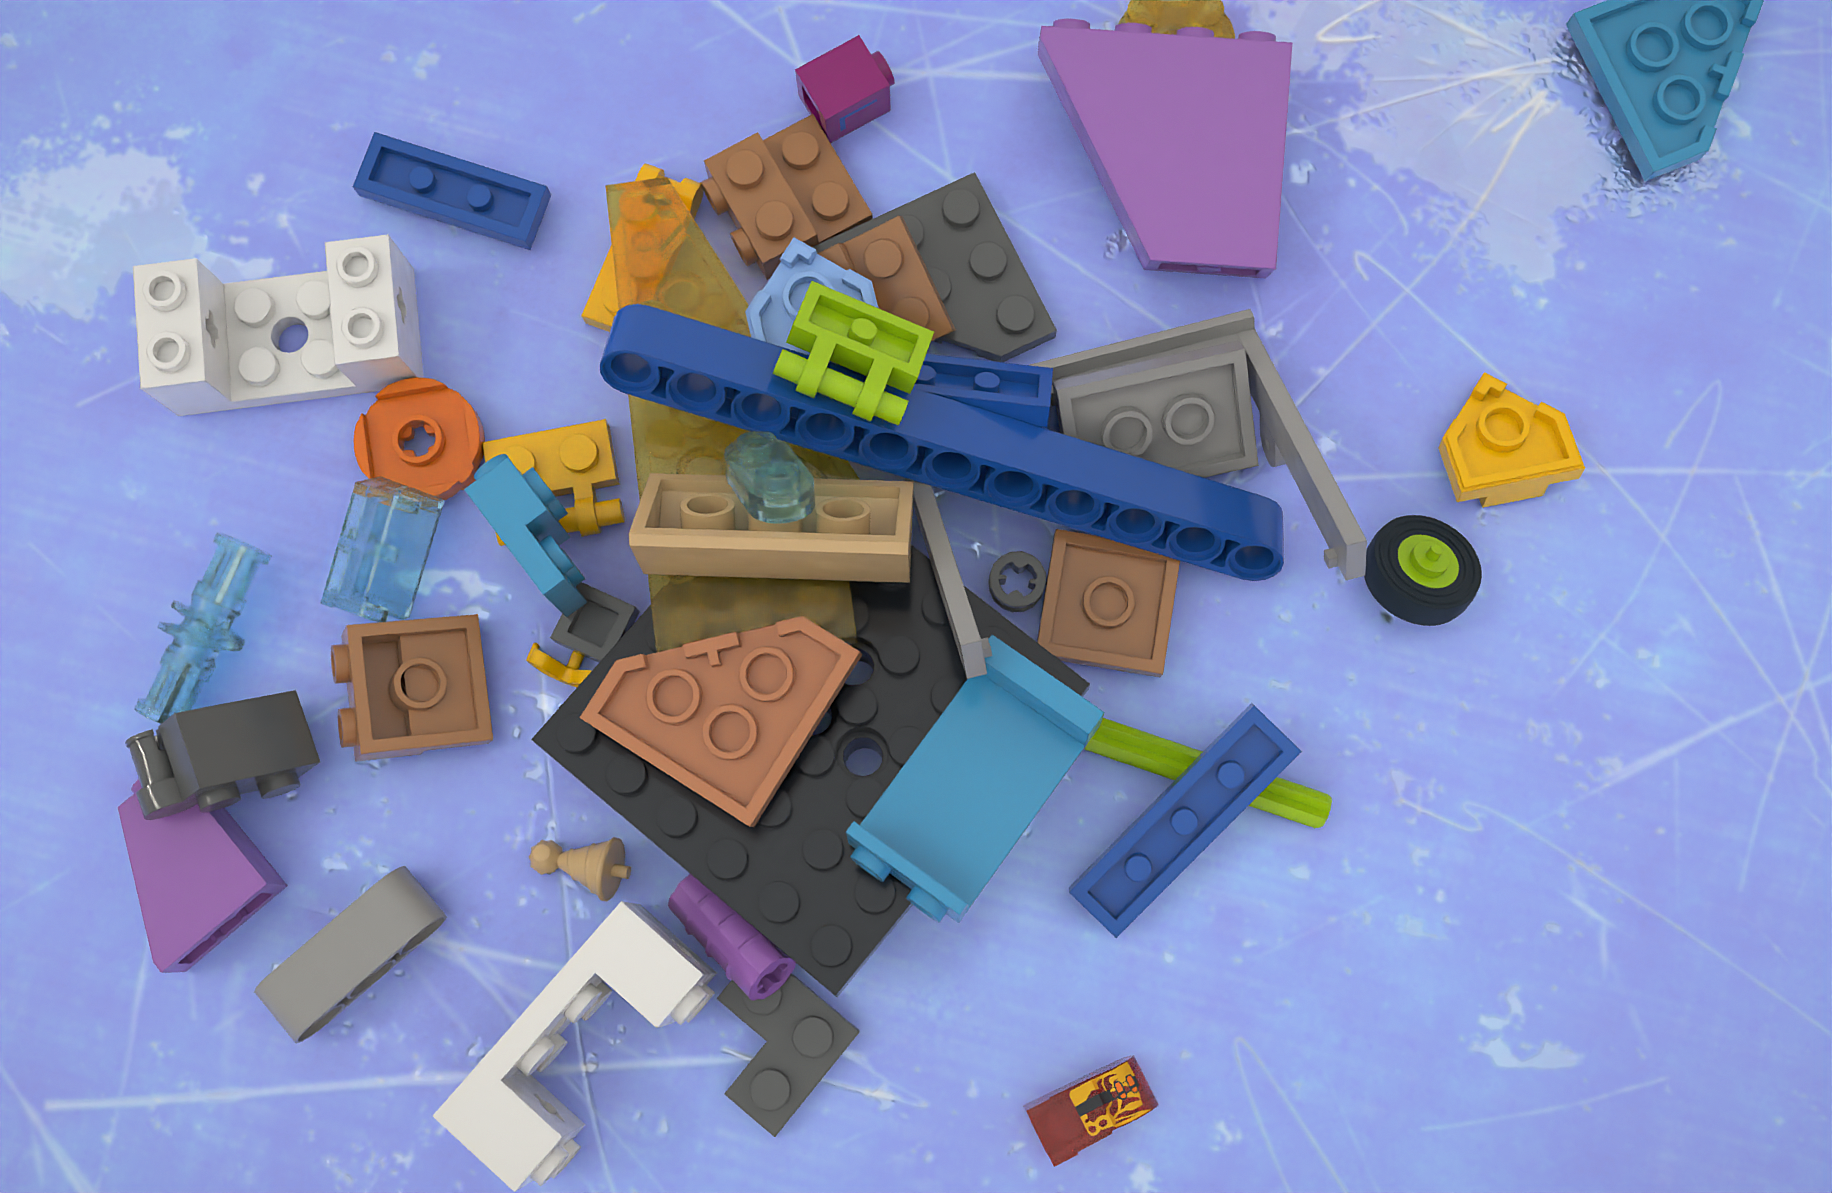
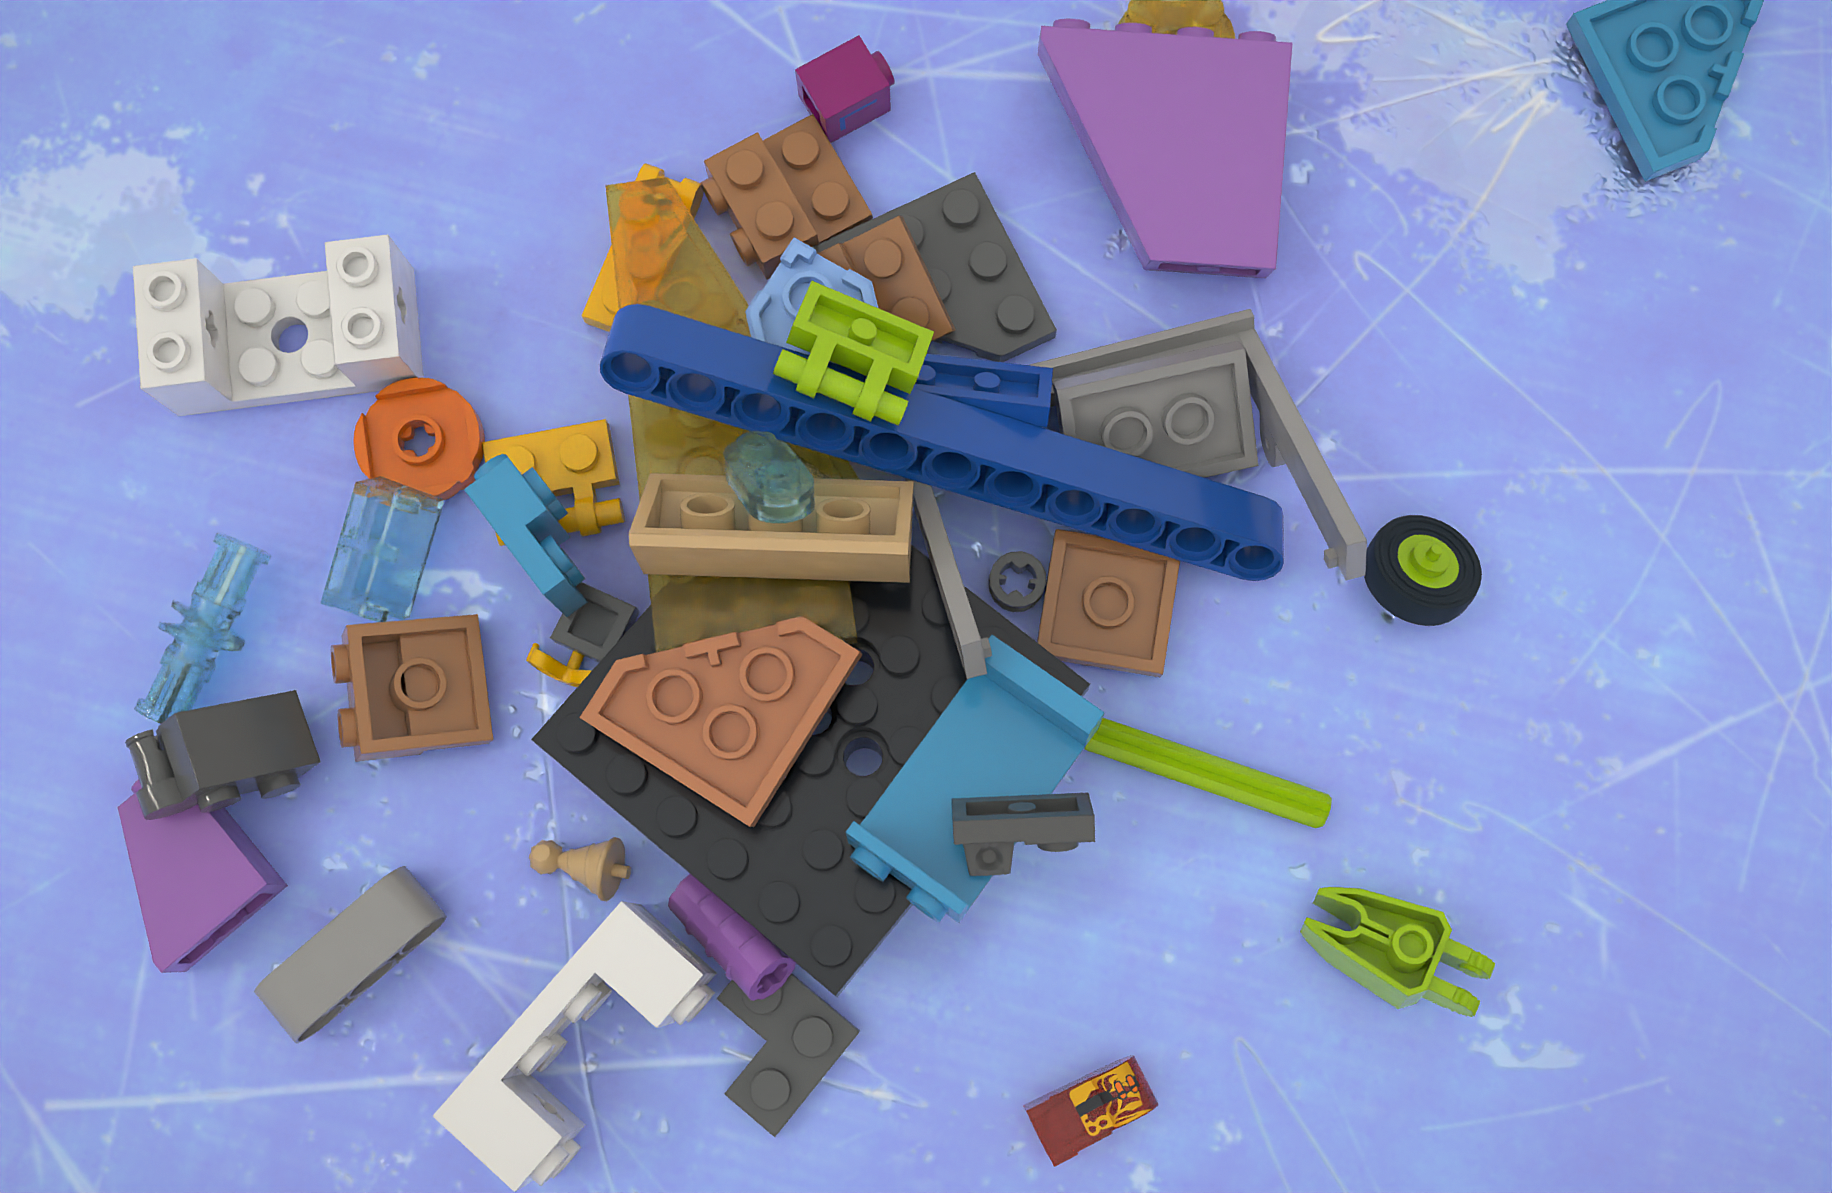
(452, 190): blue plate -> none
(993, 824): none -> dark grey hinge
(1184, 820): blue plate -> none
(1394, 948): none -> lime hinge
(1507, 447): yellow plate -> none

